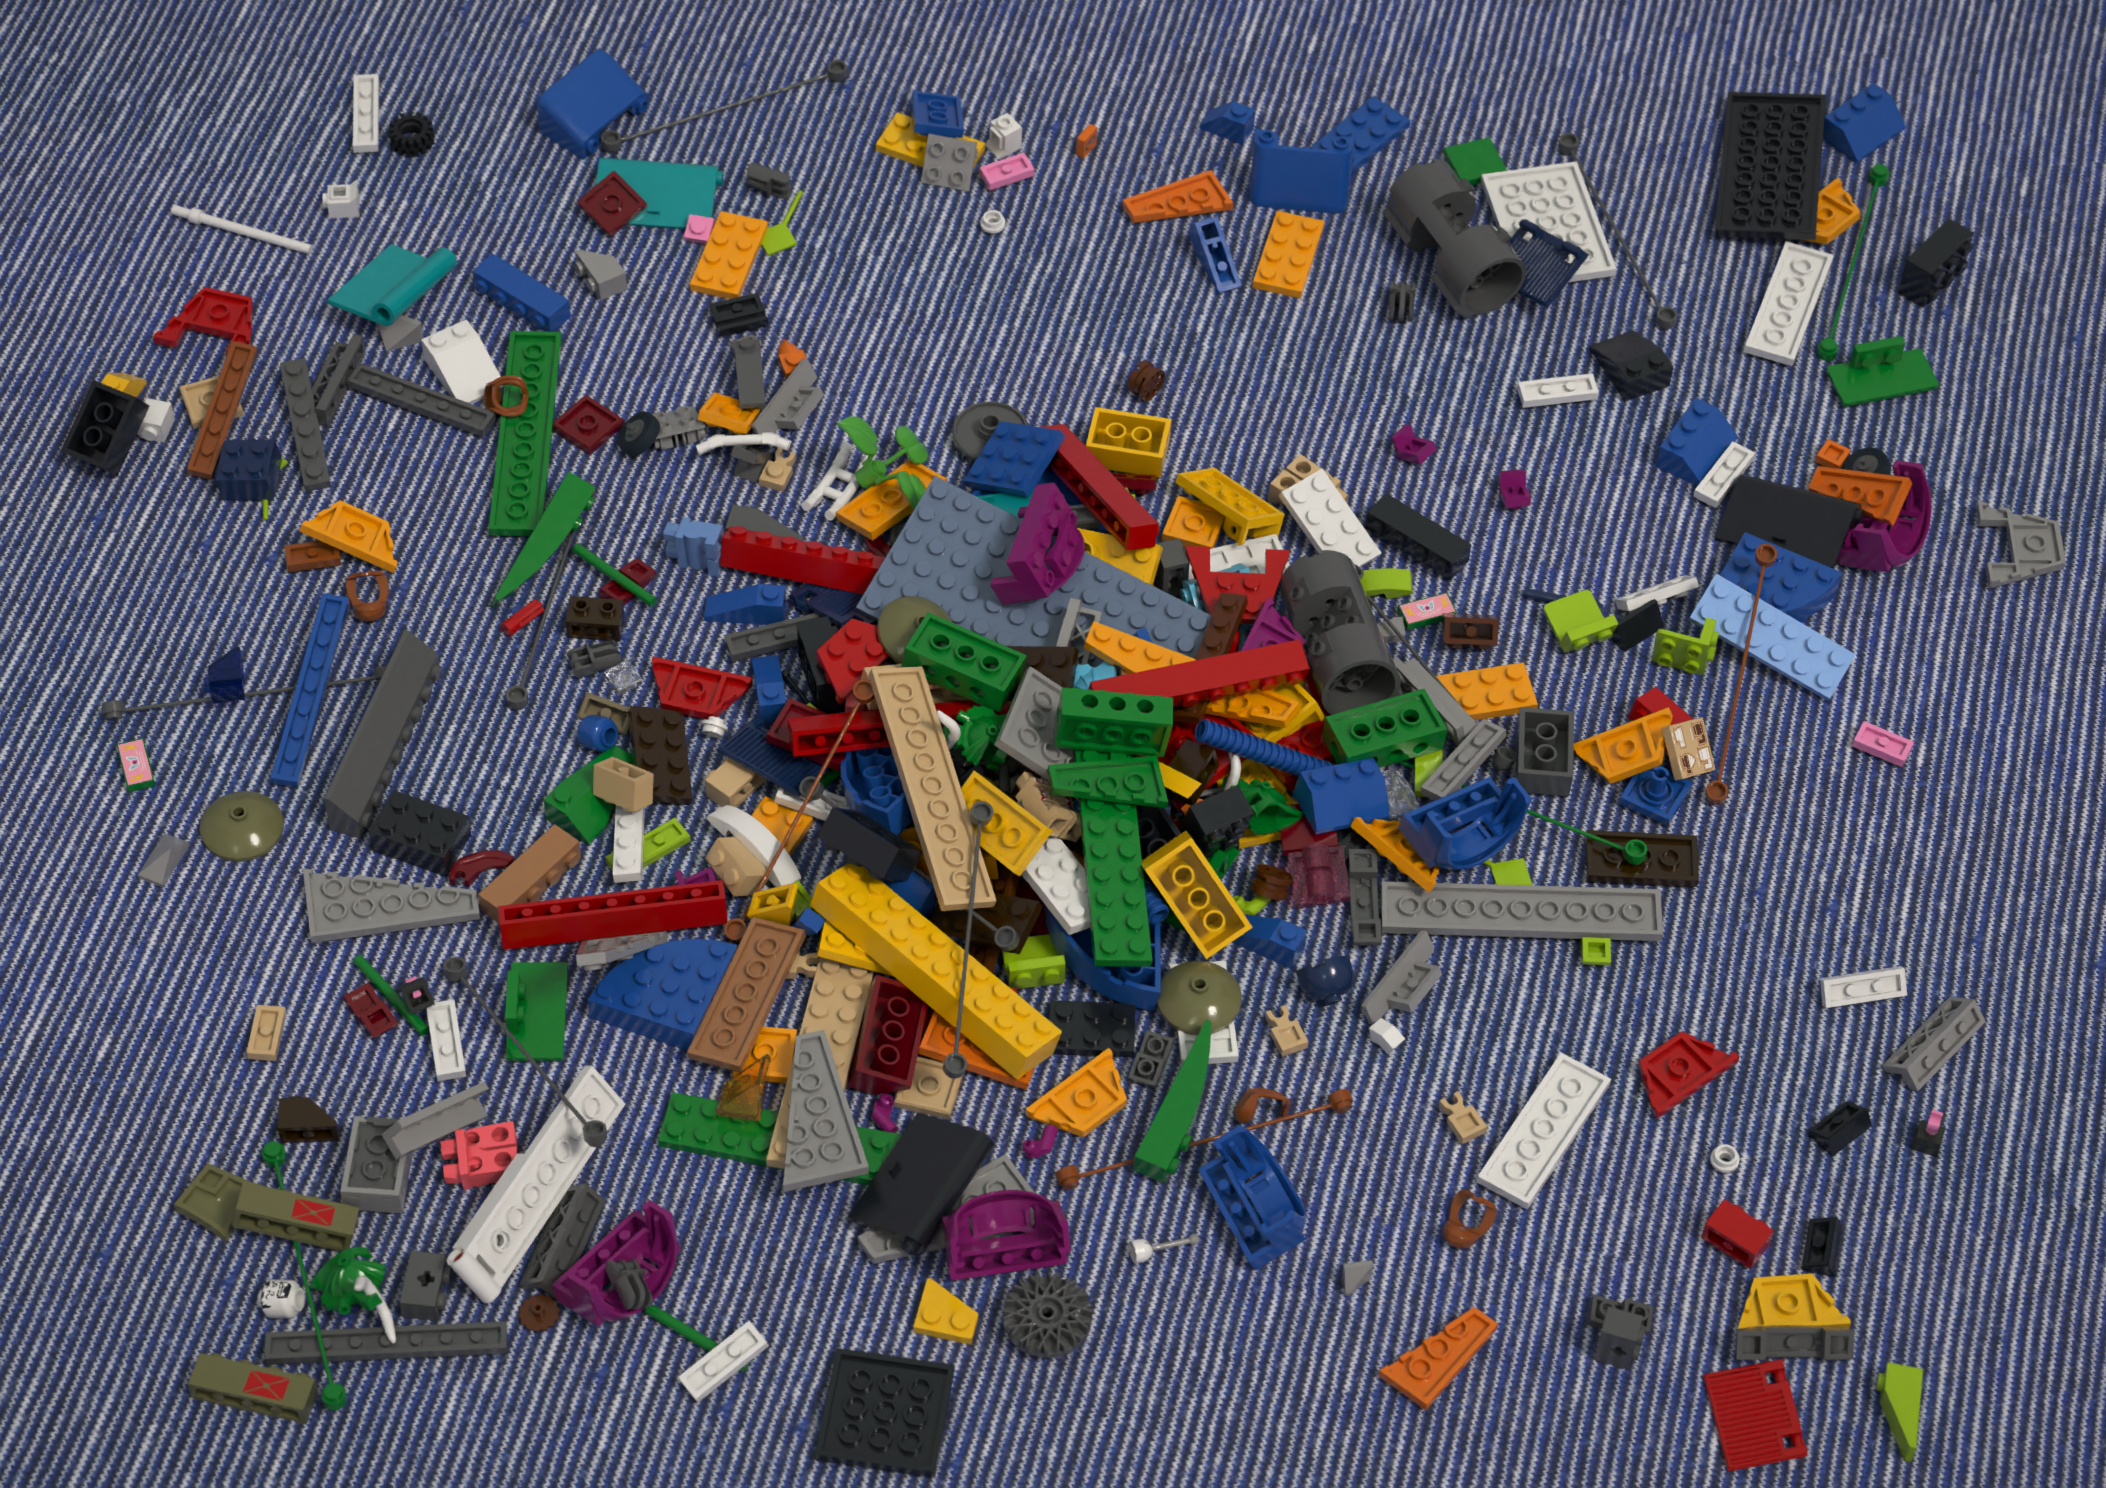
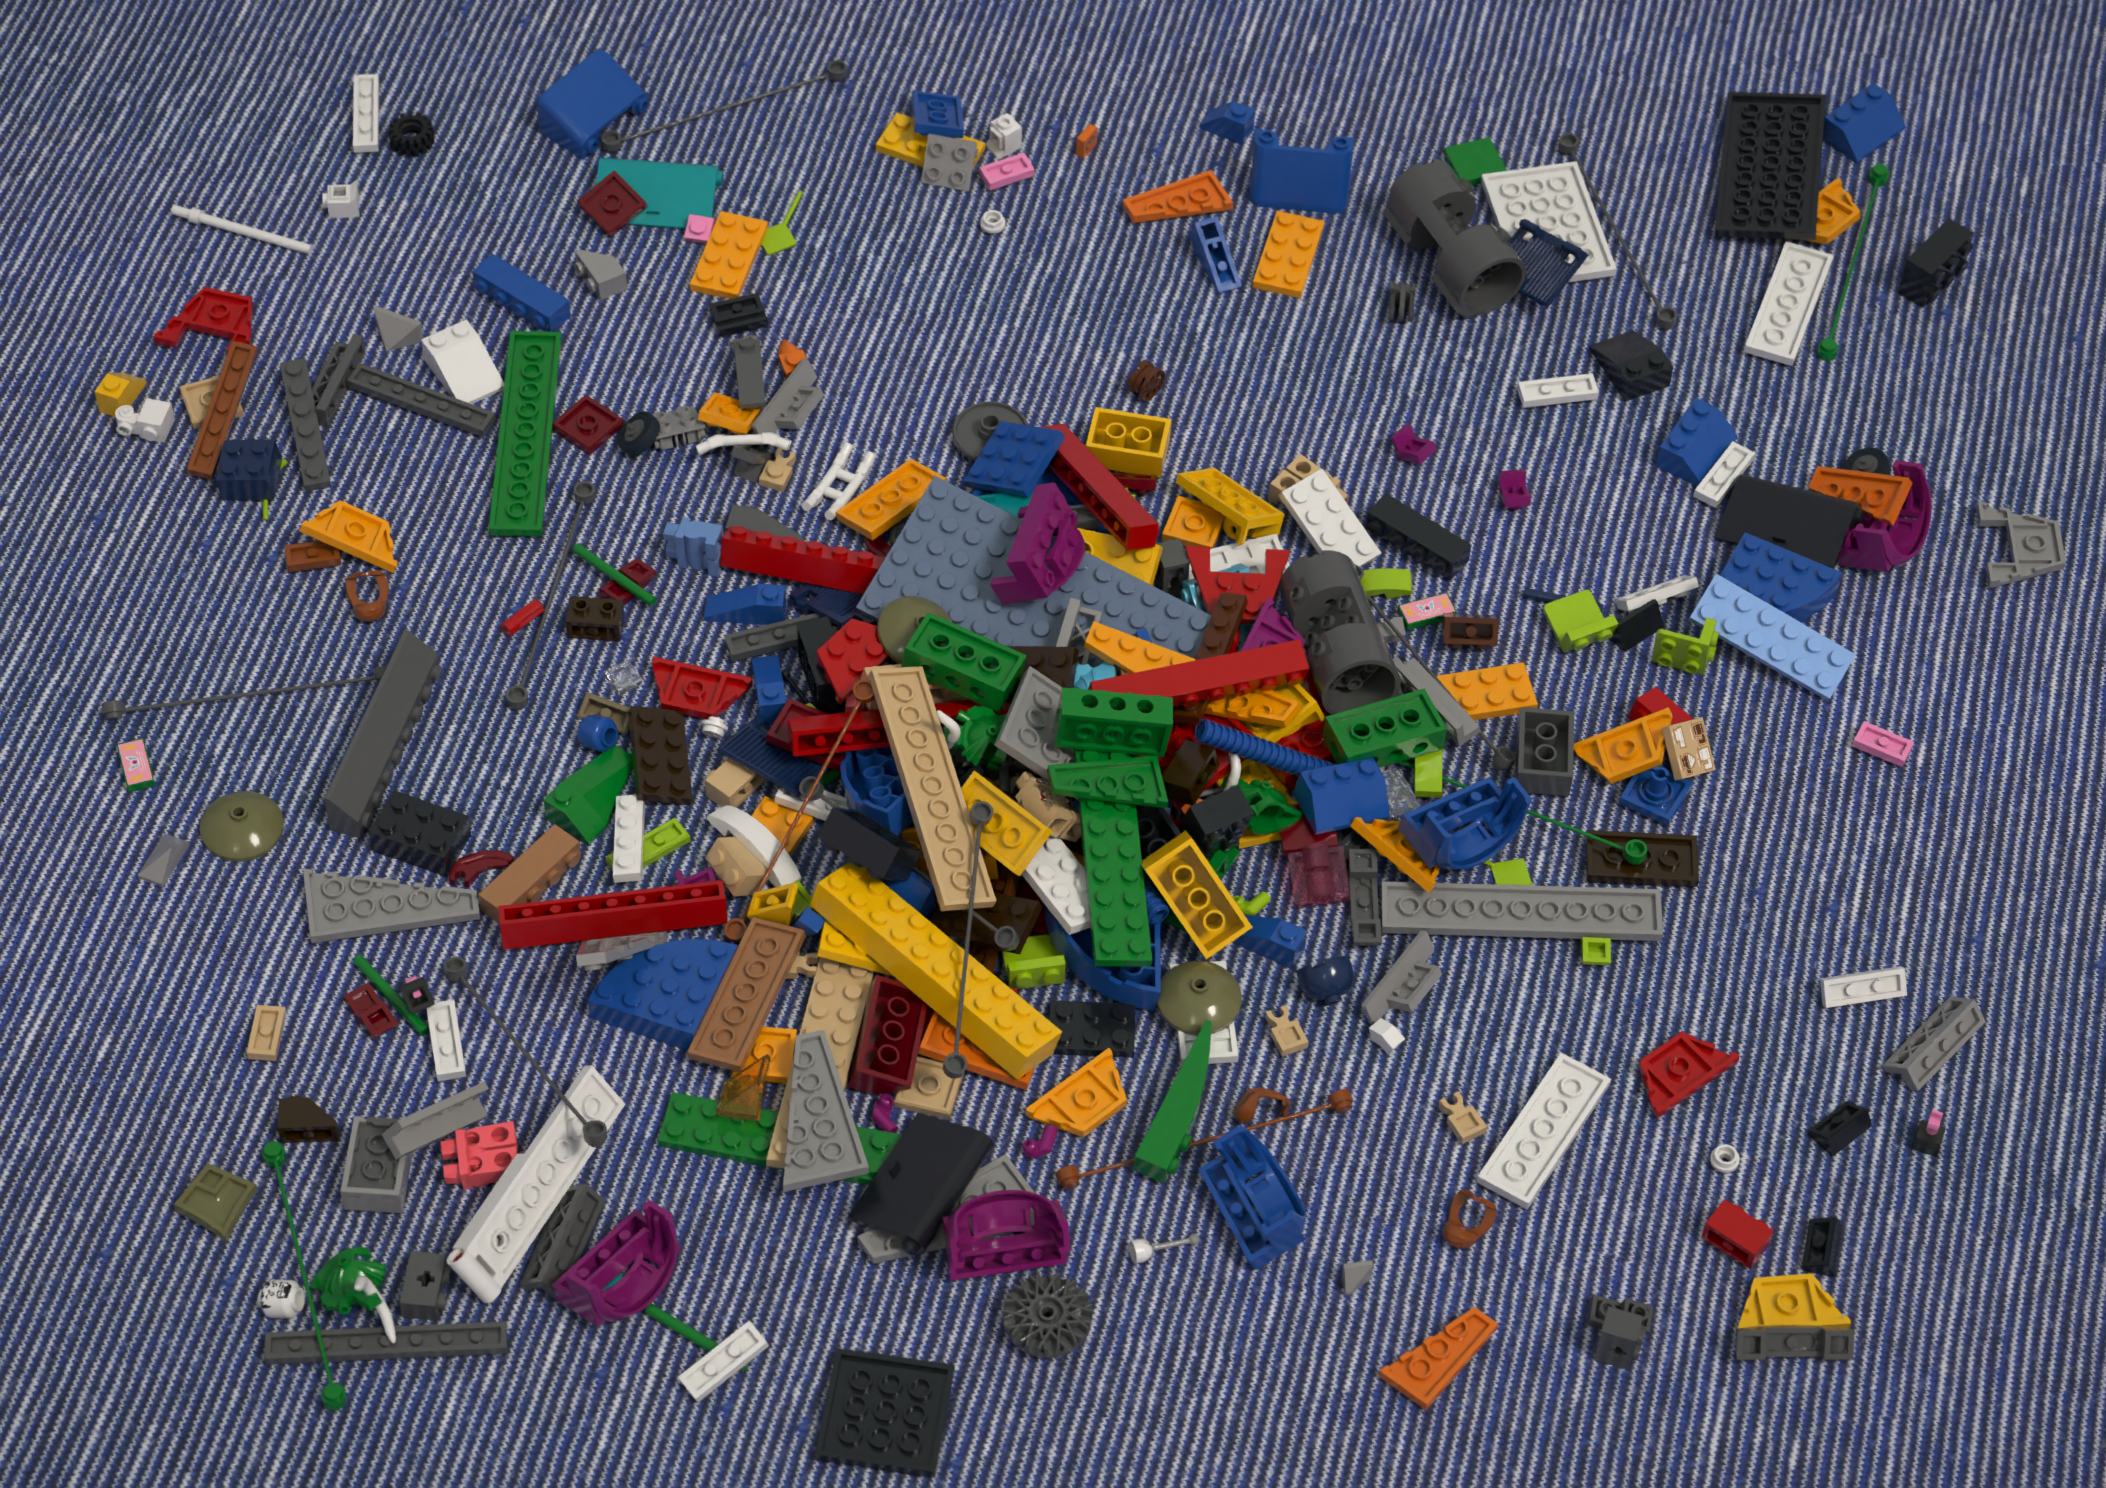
(105, 428): black brick -> none
(226, 678): clear blue slope -> none
(253, 1387): olive brick -> none
(295, 1216): olive brick -> none
(310, 690): blue plate -> none
(392, 283): teal door -> none
(493, 396): dark orange piece -> none
(536, 1010): green bracket -> none
(539, 1313): reddish brown piece -> none
(550, 531): green slope -> none
(594, 658): dark grey arm -> none
(623, 784): tan brick -> none
(629, 1283): dark grey arm -> none
(769, 180): dark grey arm -> none
(874, 471): bright green plant -> none
(944, 1315): yellow wing -> none
(1151, 1059): dark grey slope -> none
(1177, 781): yellow sticker -> none
(1271, 882): reddish brown wheel -> none
(1373, 128): blue plate -> none
(1464, 760): light grey plate -> none
(1717, 790): dark orange piece -> none
(1754, 1415): red window -> none
(1832, 455): orange plate -> none
(1881, 372): green bracket -> none
(1901, 1404): lime slope -> none

